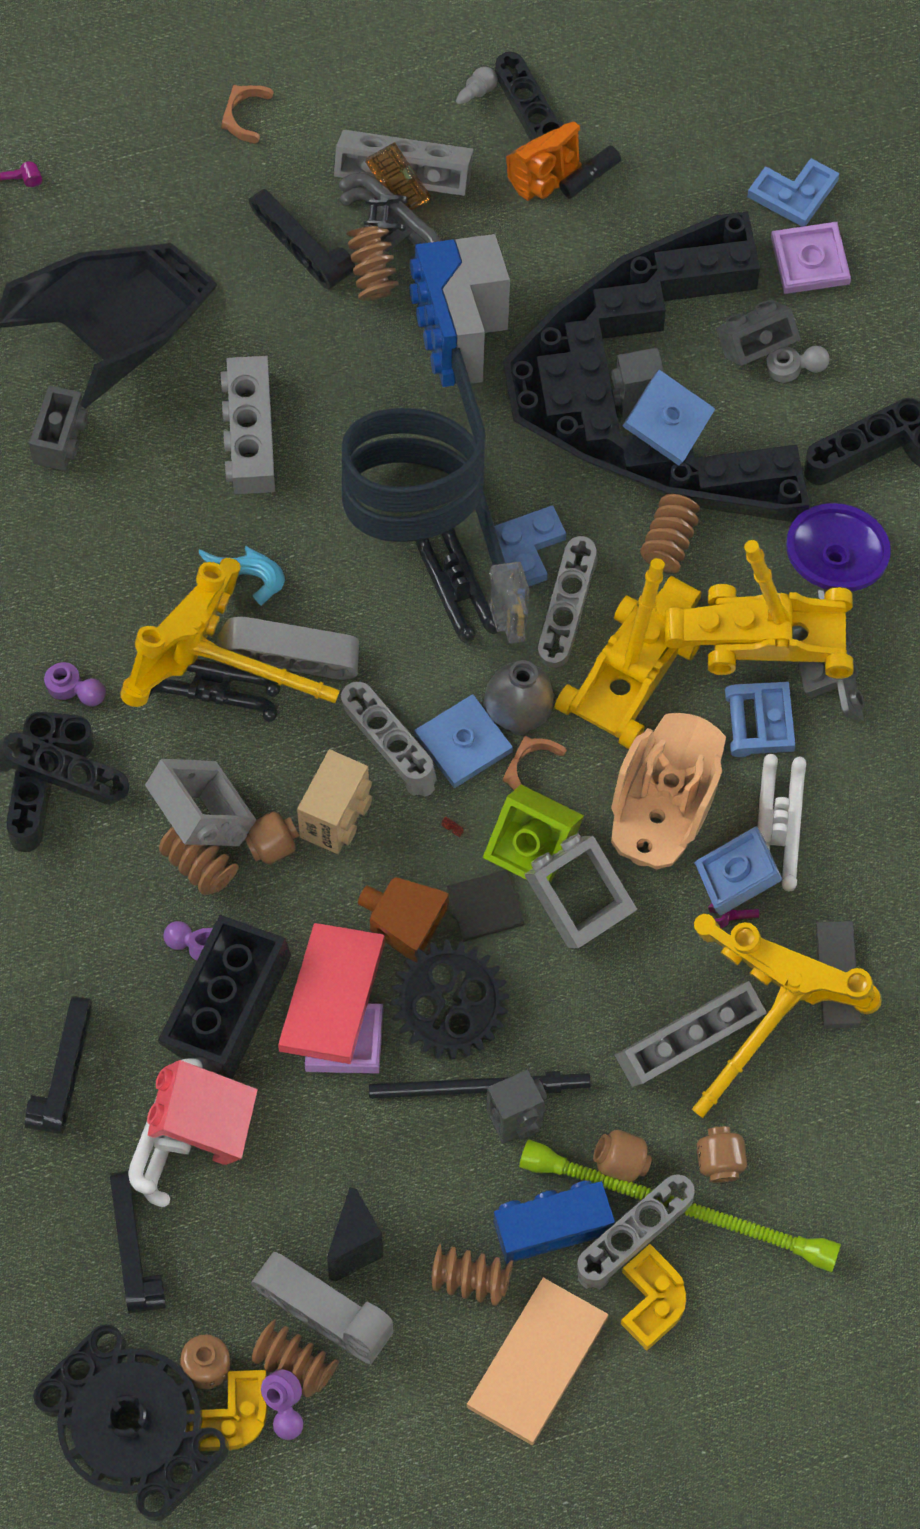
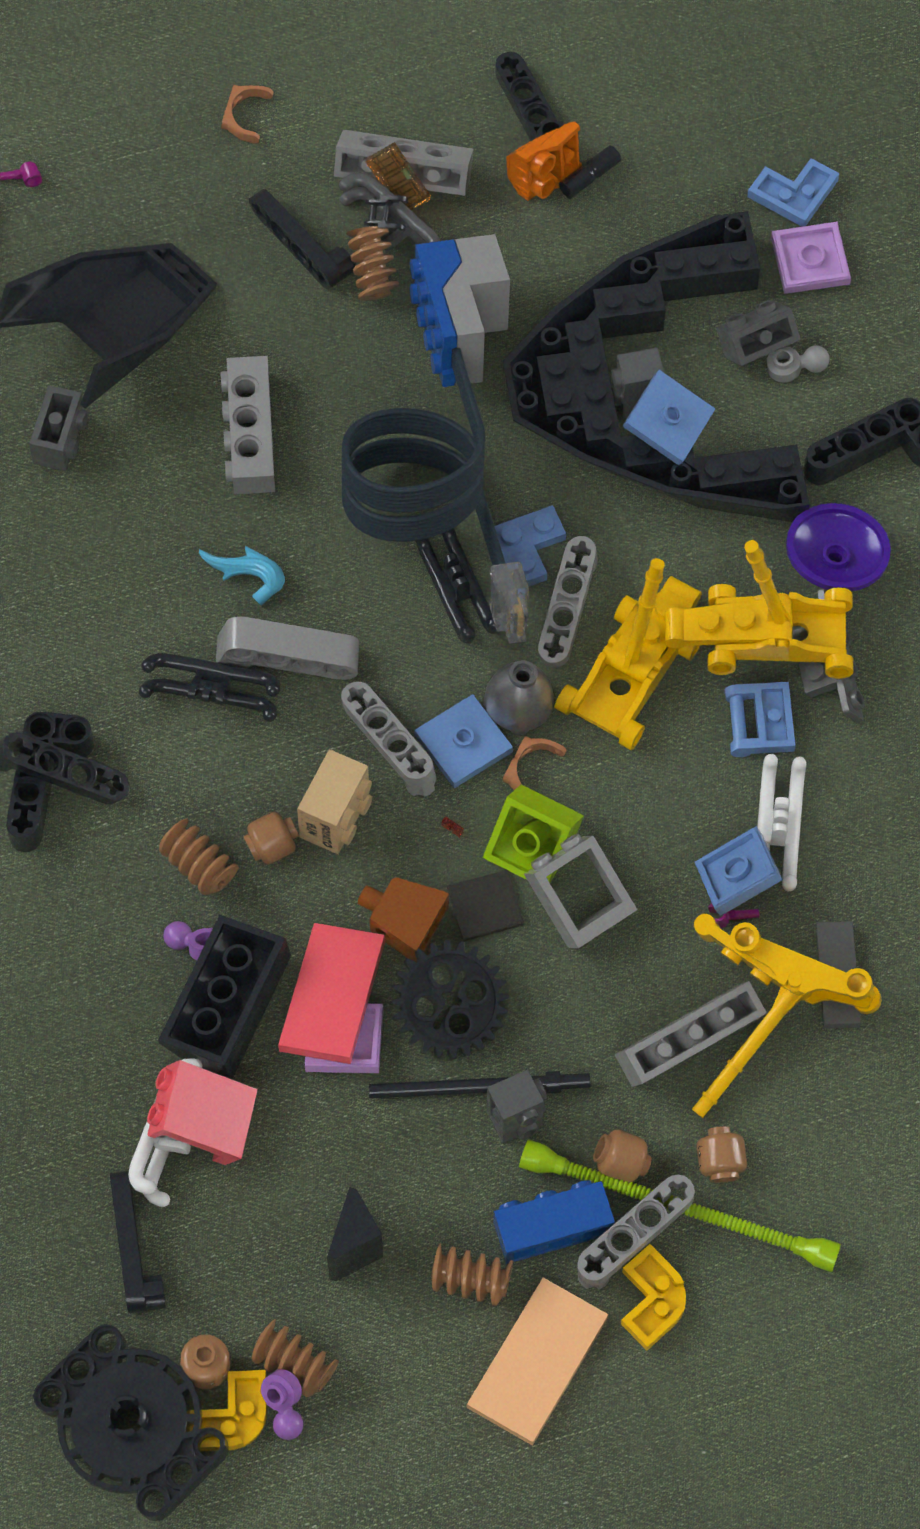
(52, 1112): black beam -> none
(90, 691): medium lavender plate -> none
(173, 790): light grey window -> none
(182, 638): yellow piece -> none
(354, 1328): light grey beam -> none
(482, 81): light grey bar -> none
(669, 778): light nougat piece -> none
(671, 531): medium nougat piece -> none

